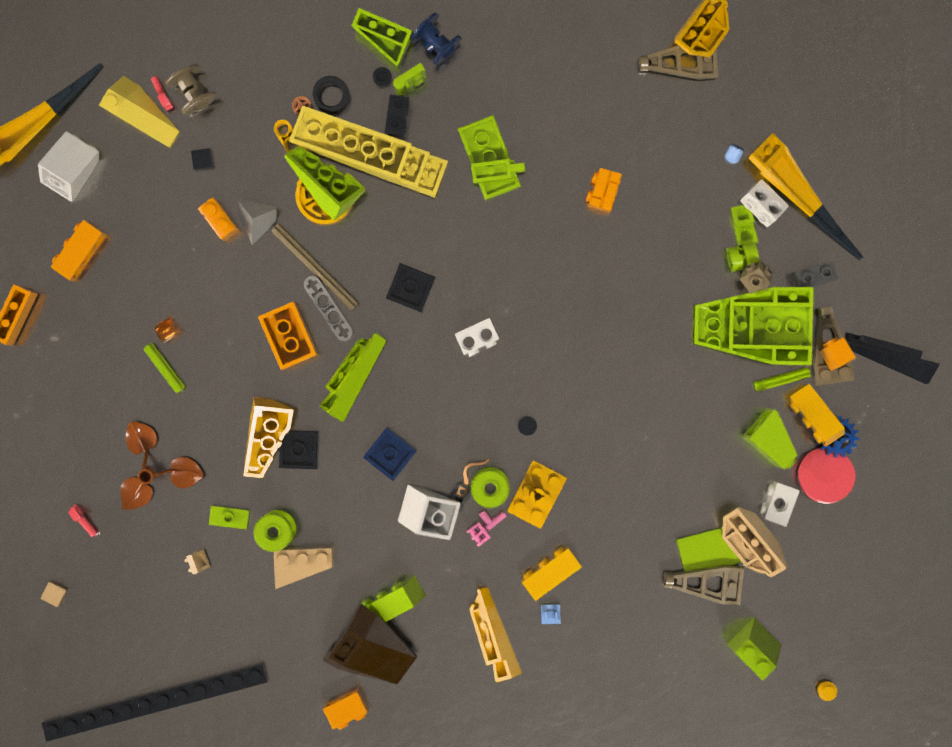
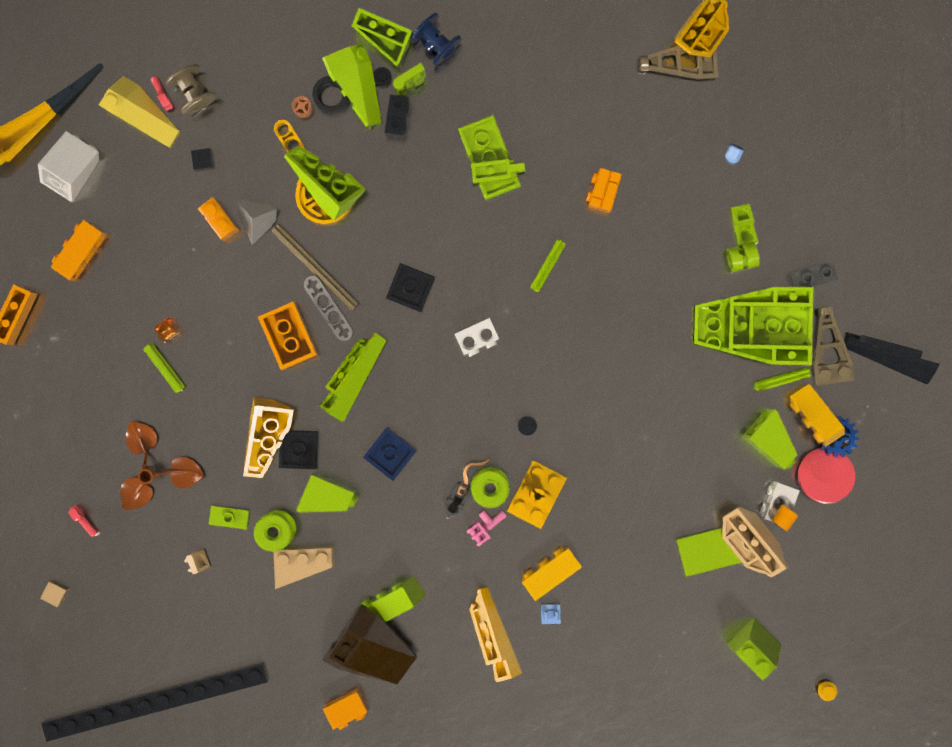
(326, 495): none -> lime slope
(354, 74): none -> lime wedge
(369, 151): light yellow slope -> none
(428, 512): white slope -> none
(548, 265): none -> lime axle
(731, 583): dark tan plate -> none
(756, 276): dark tan brick -> none
(764, 203): white brick -> none
(782, 171): yellow plate -> none
(784, 517): none -> light orange brick
(836, 353): light orange brick -> none

